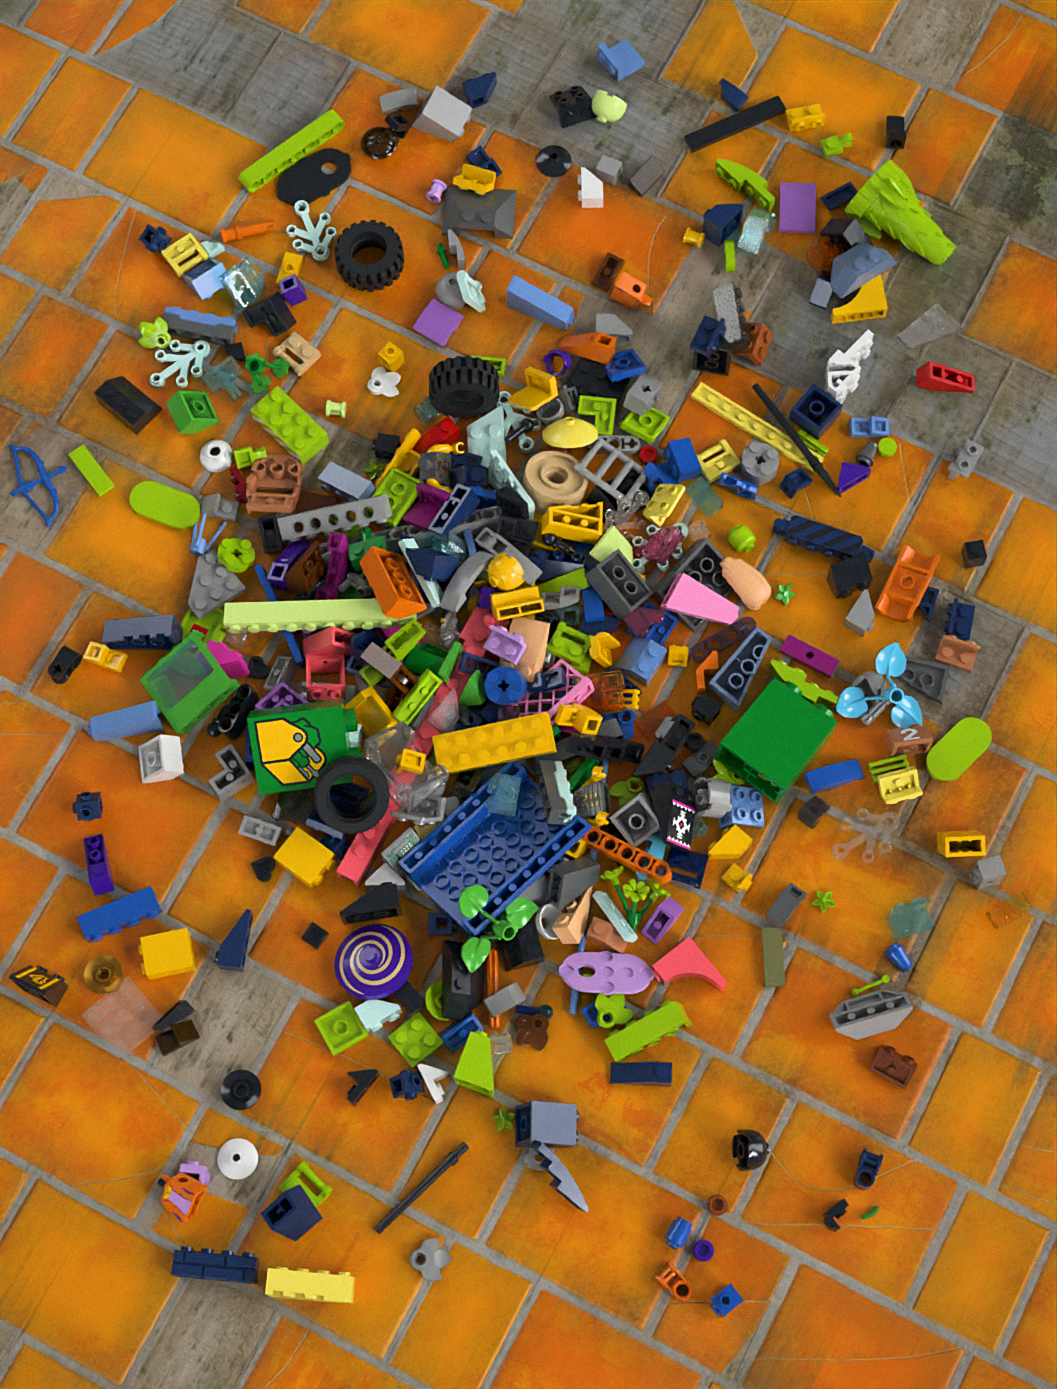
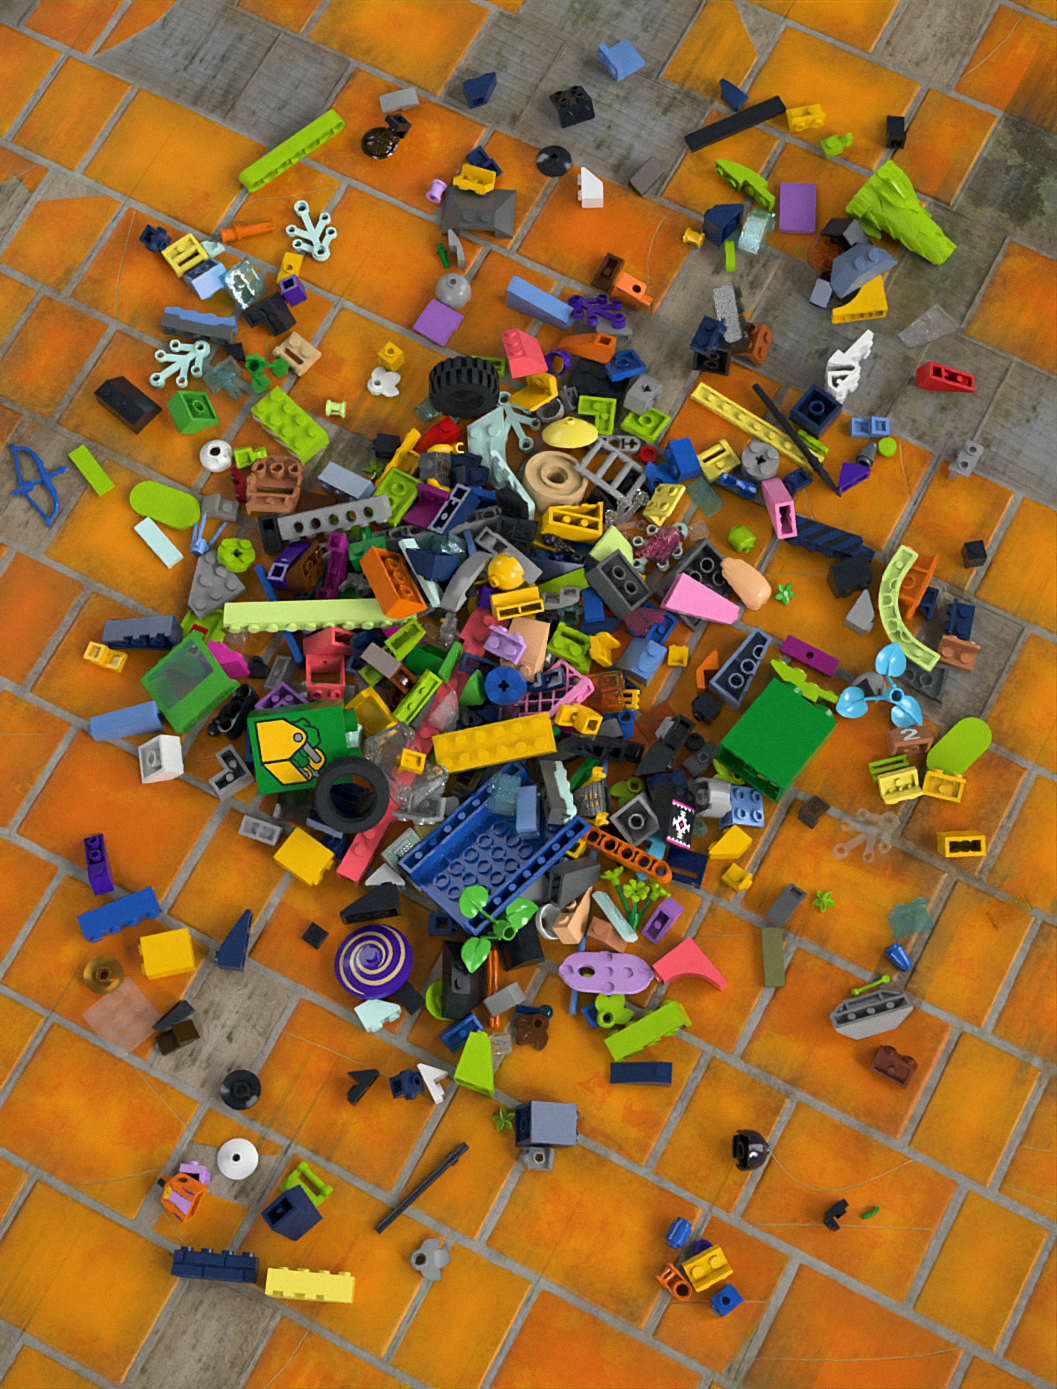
(40, 984): slope -> none
(64, 664): black piece -> none
(88, 806): dark blue brick -> none
(152, 333): lime plate -> none
(158, 542): none -> light aqua tile
(263, 868): black tile -> none
(308, 182): black piece -> none
(341, 1028): lime plate -> none
(369, 235): black tyre -> none
(415, 1040): lime plate -> none
(442, 115): light grey slope -> none
(471, 291): light aqua plate -> none
(522, 353): none -> coral slope
(525, 426): black bar -> none
(528, 812): none -> medium blue piece
(562, 1181): slope -> none
(572, 766): clear neon green arm -> none
(579, 303): none -> dark purple plant
(607, 107): yellowish green cylinder -> none
(608, 169): light grey brick -> none
(707, 1268): none -> yellow bracket
(717, 1205): dark orange plate -> none
(722, 638): beam -> none
(780, 507): none -> bright pink slope
(833, 776): blue slope -> none
(839, 196): dark blue tile -> none
(868, 1165): dark blue piece -> none
(874, 711): light grey axle -> none
(890, 612): none -> yellowish green plate
(943, 786): none -> yellow bracket
(987, 872): light grey brick -> none

